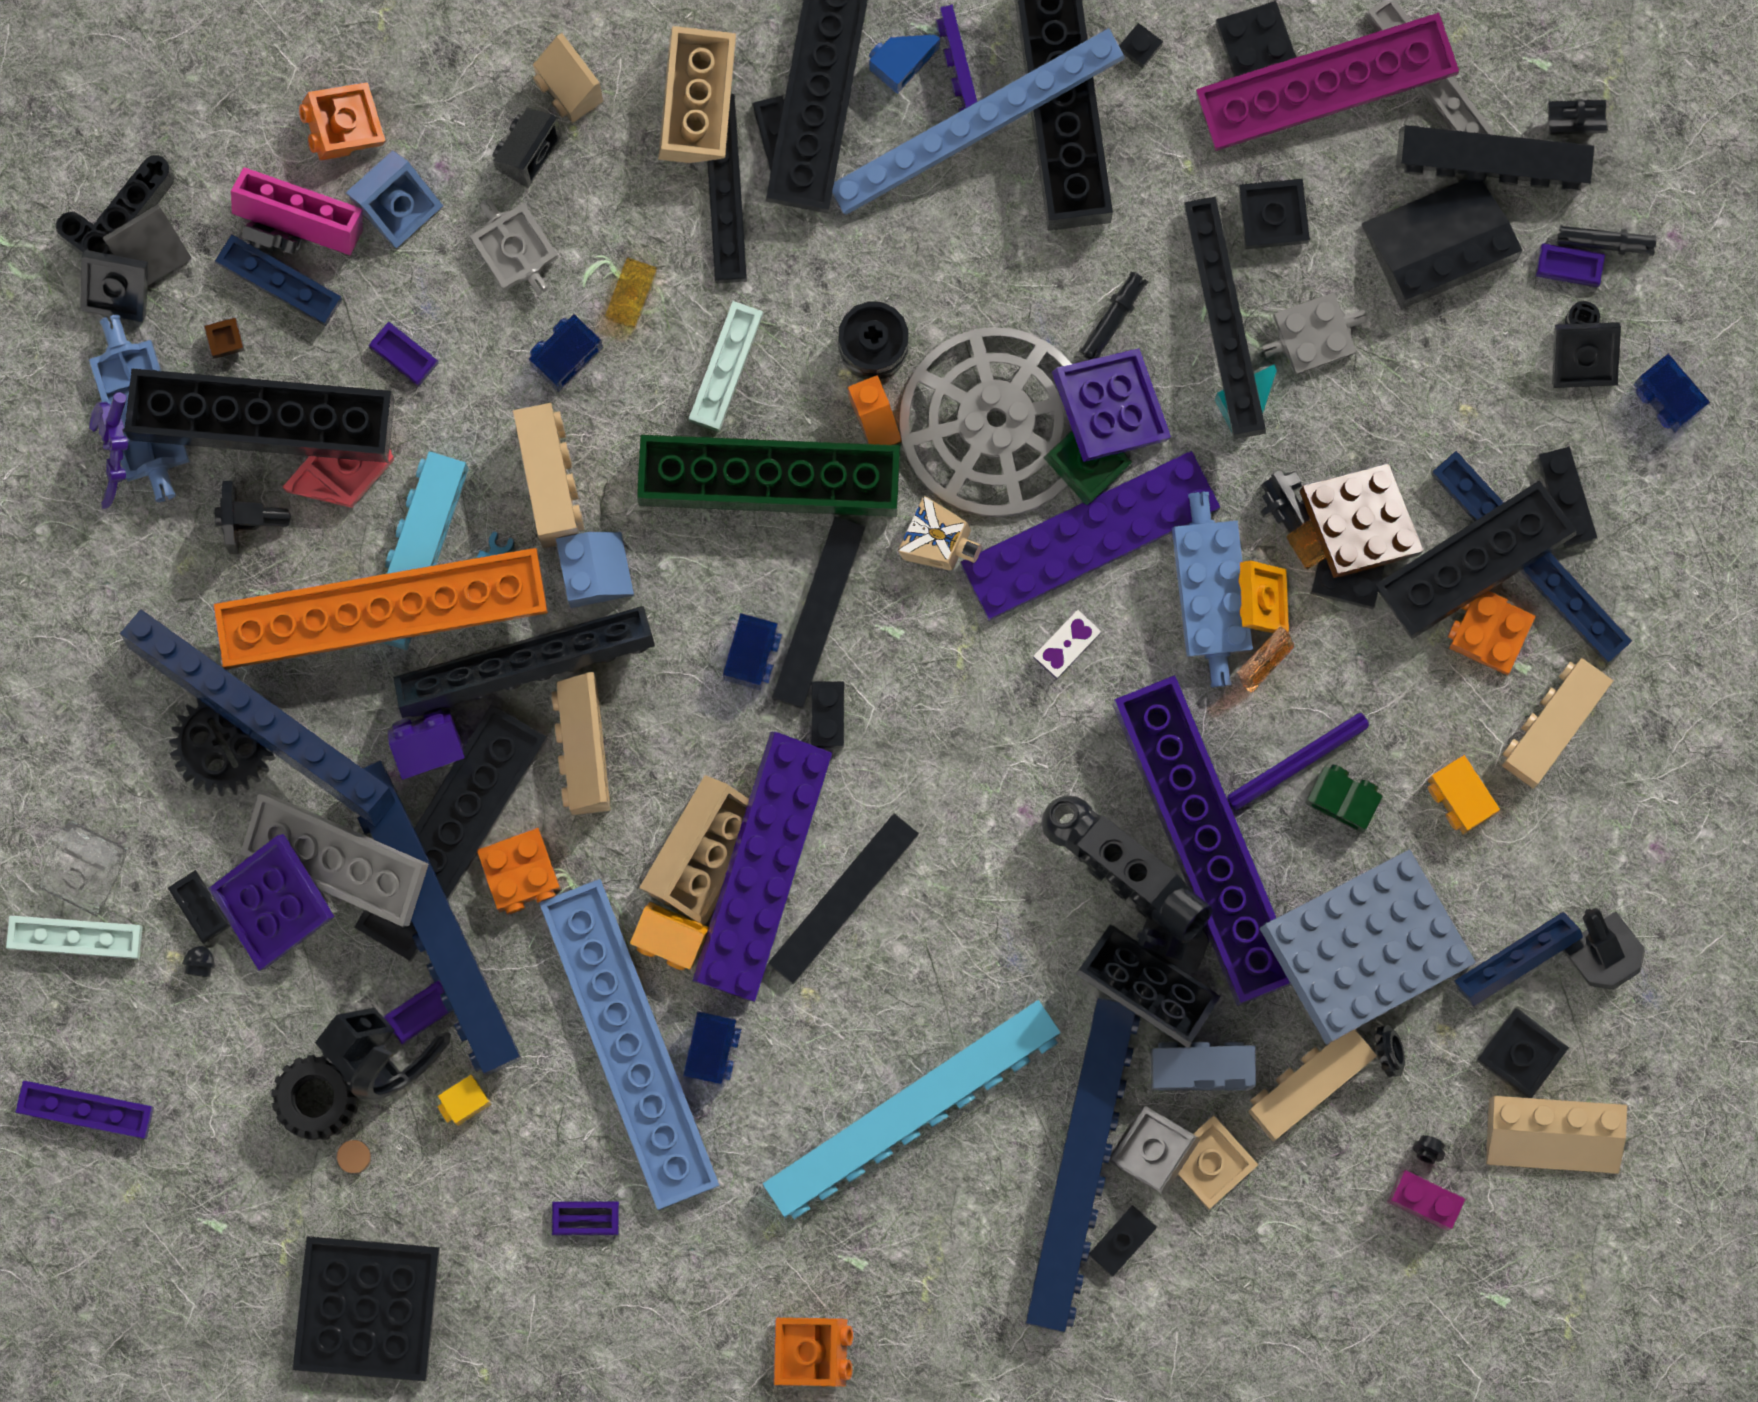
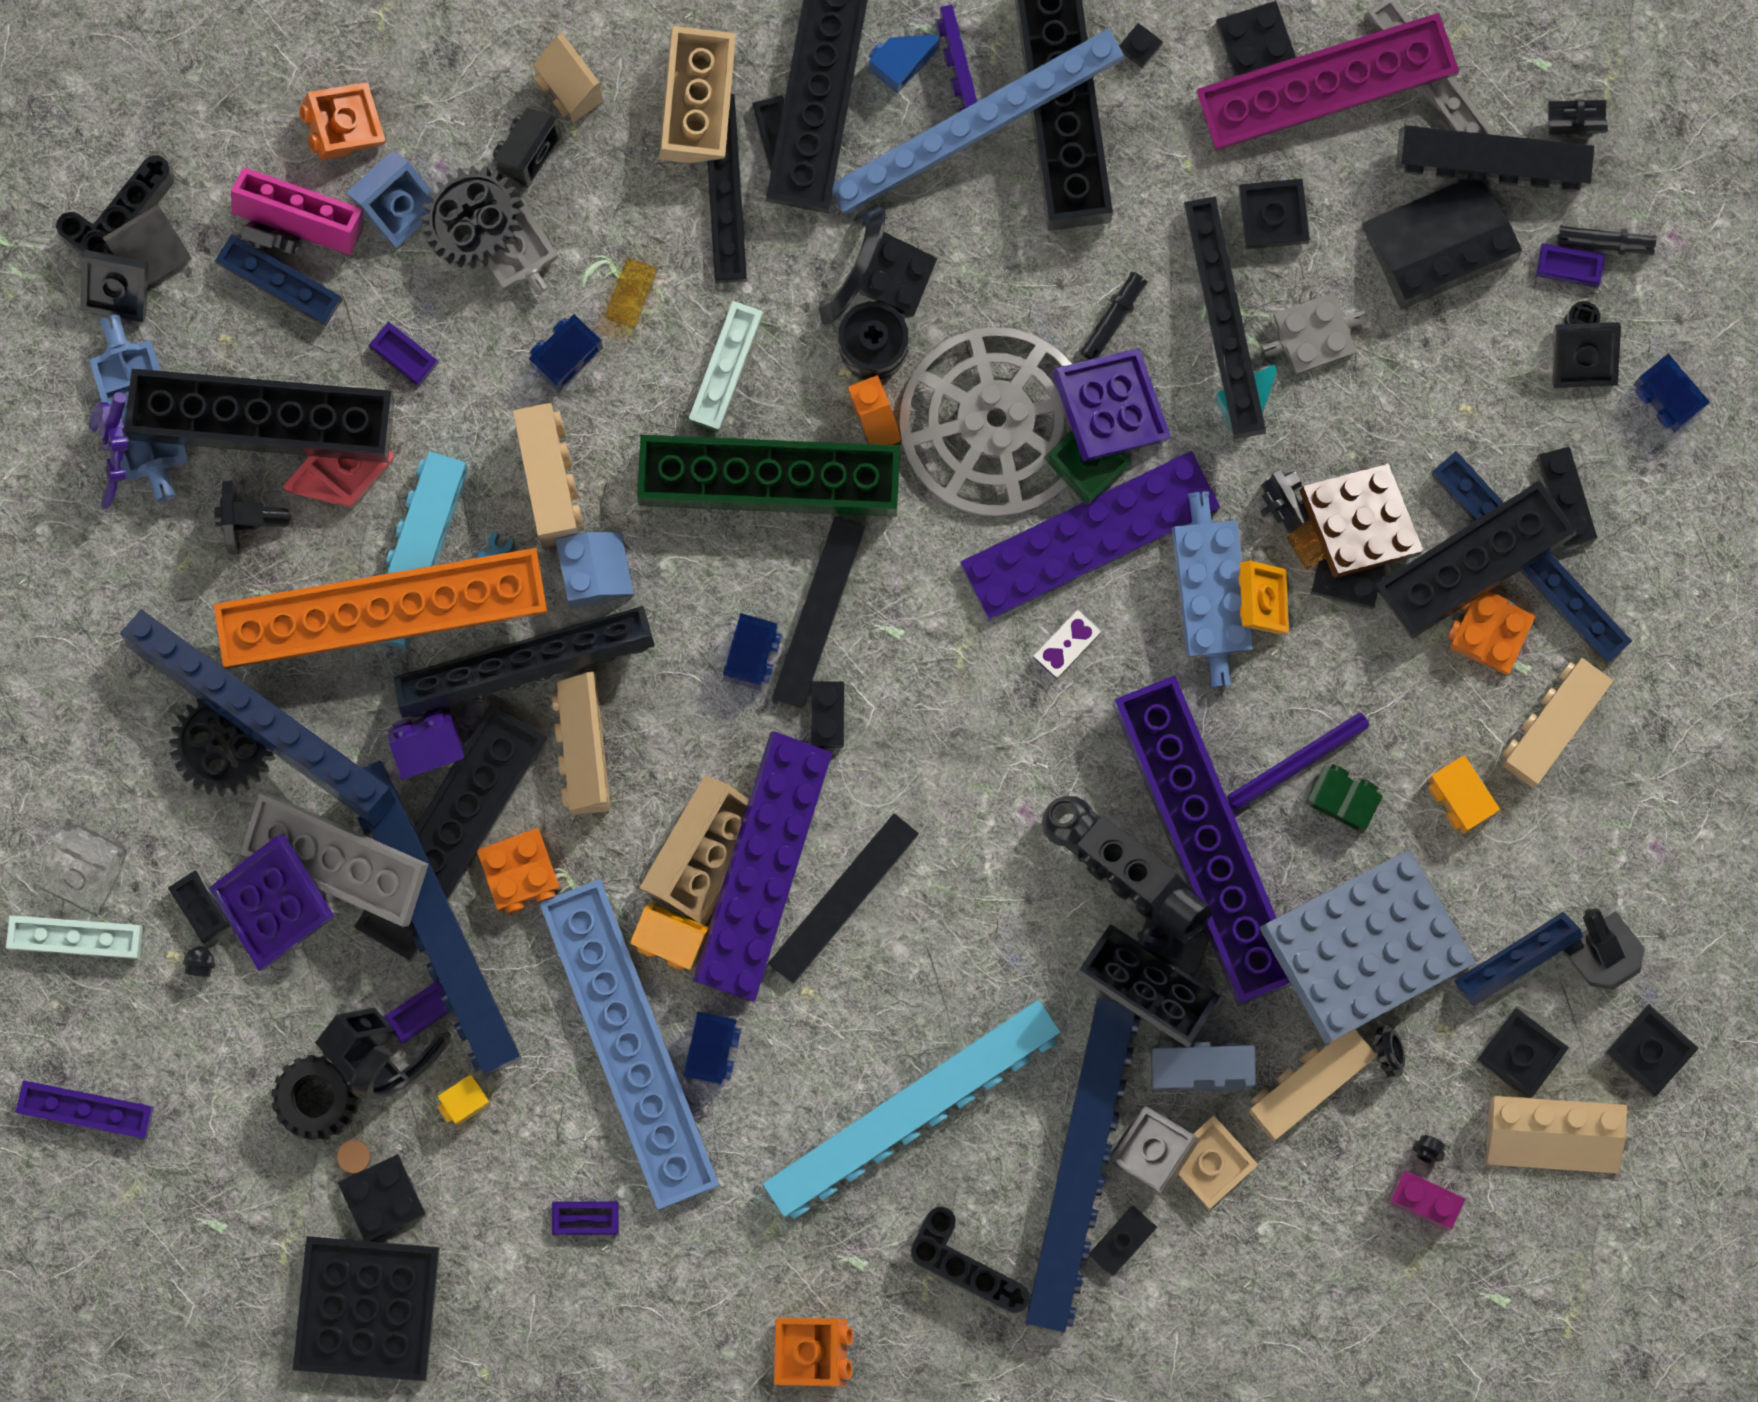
(224, 338): reddish brown plate -> none
(382, 1198): none -> black plate
(485, 238): none -> black gear
(883, 271): none -> black piece
(937, 538): torso -> none
(973, 1268): none -> black beam
(1265, 659): clear orange tile -> none
(1651, 1050): none -> black plate

